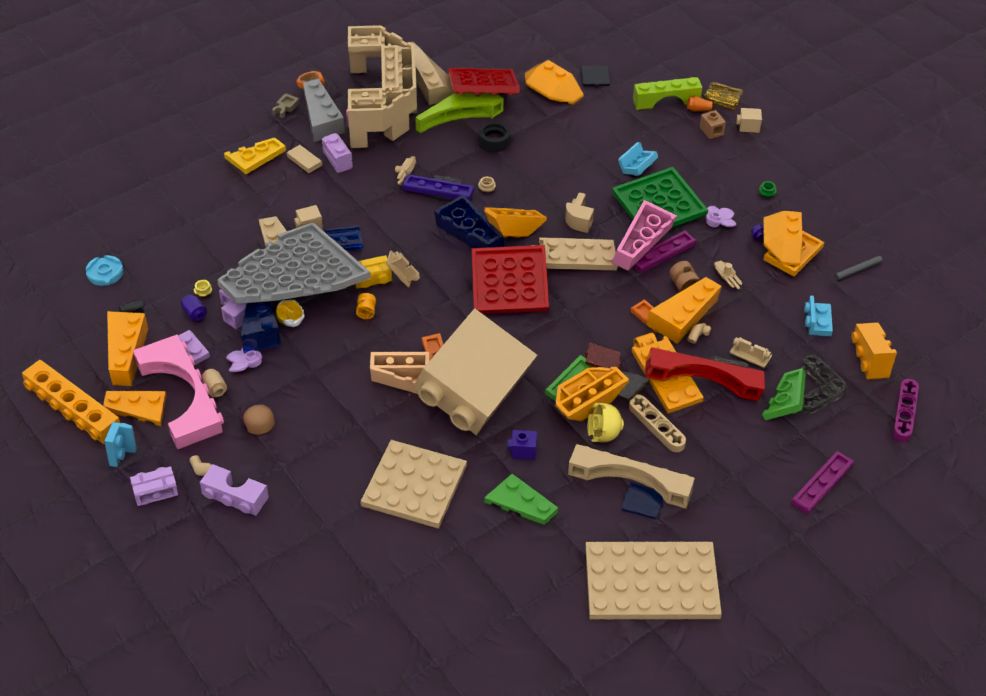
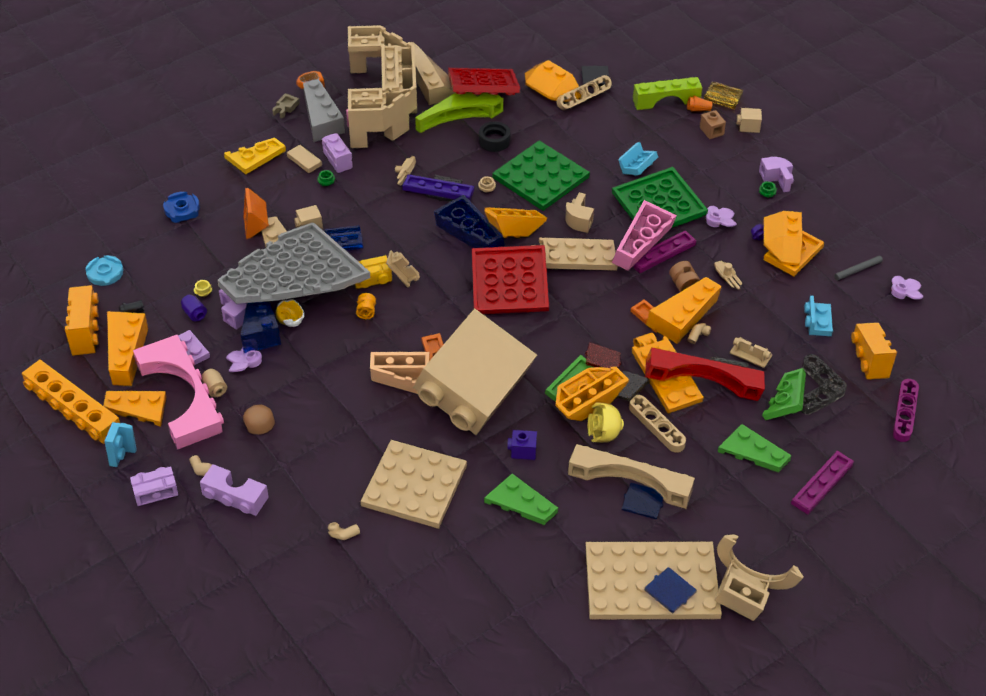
(81, 320): none -> light orange wedge
(188, 211): none -> blue plate
(254, 214): none -> orange slope
(326, 178): none -> green plate
(342, 534): none -> tan arm
(541, 175): none -> green plate
(583, 90): none -> tan beam
(670, 590): none -> clear blue piece
(744, 588): none -> tan piece
(752, 446): none -> bright green wing
(777, 170): none -> lavender brick
(903, 288): none -> lavender plate

